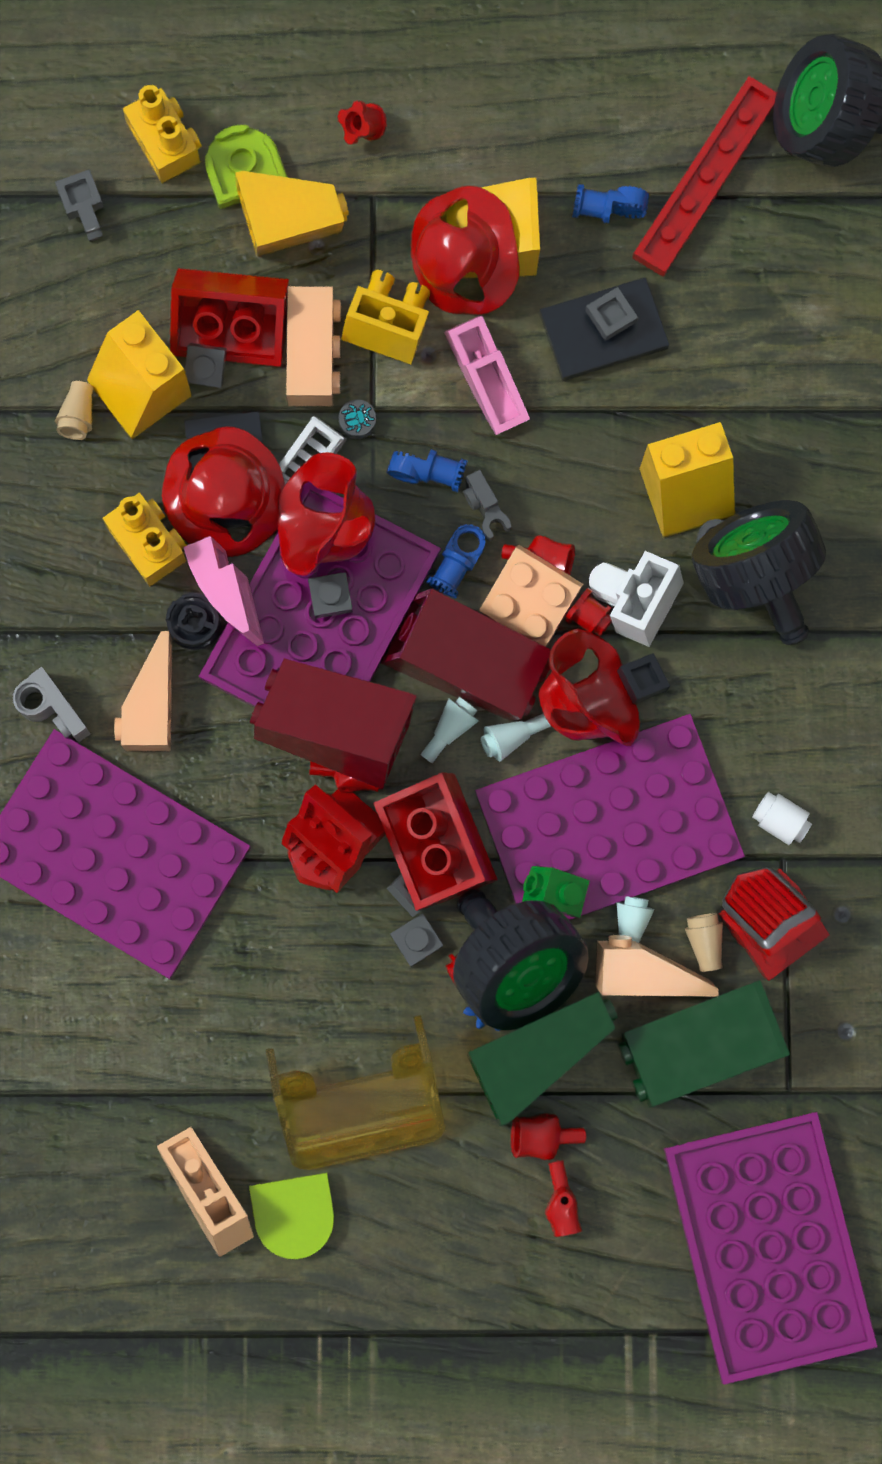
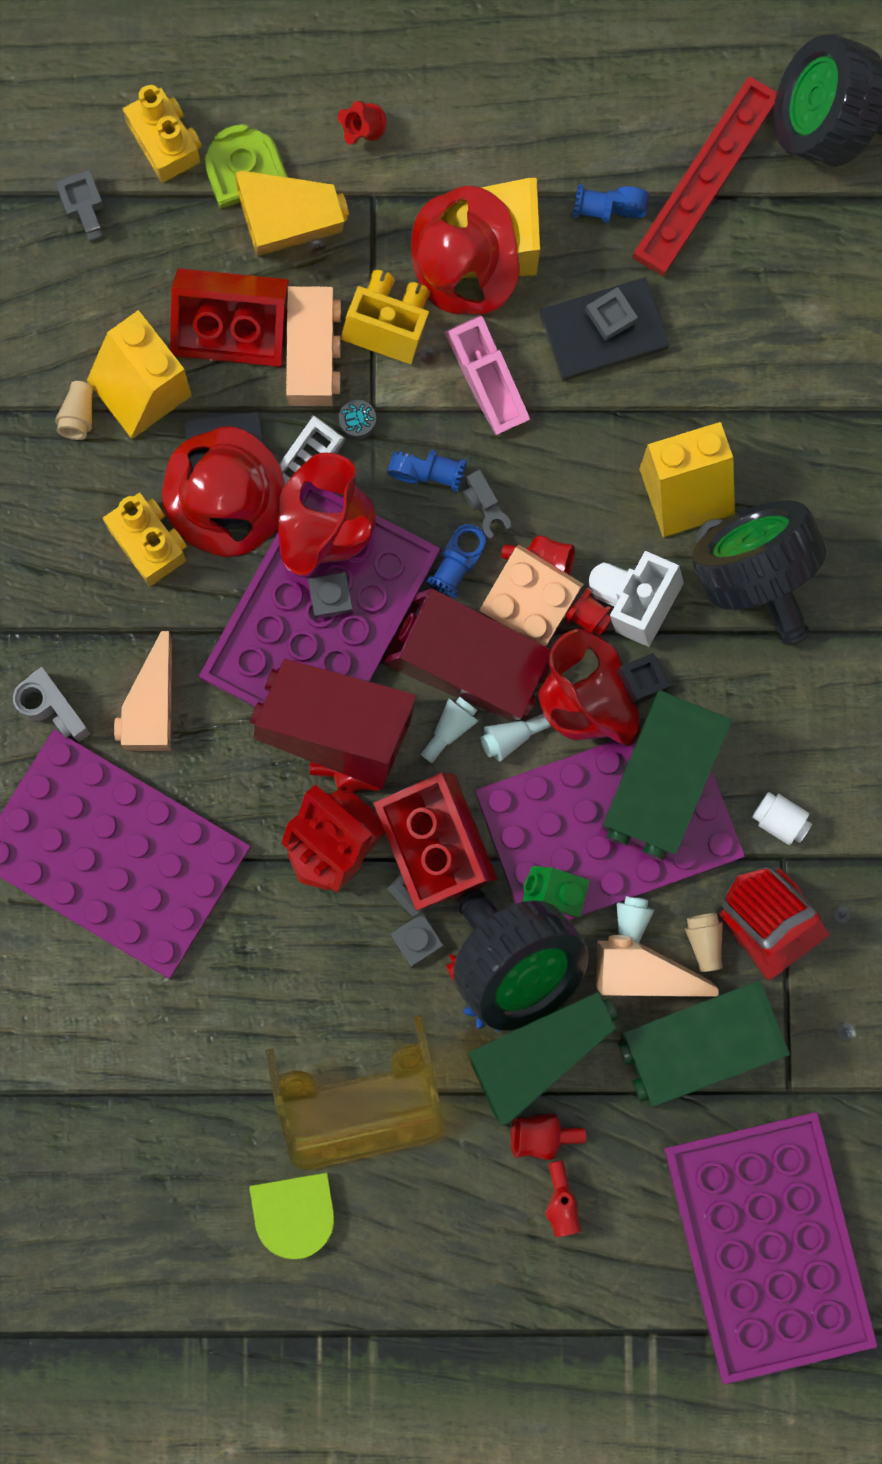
(193, 622): black wheel -> none
(205, 365): dark grey plate -> none
(206, 1192): light nougat slope -> none
(224, 587): bright pink slope -> none
(665, 776): none -> dark green slope

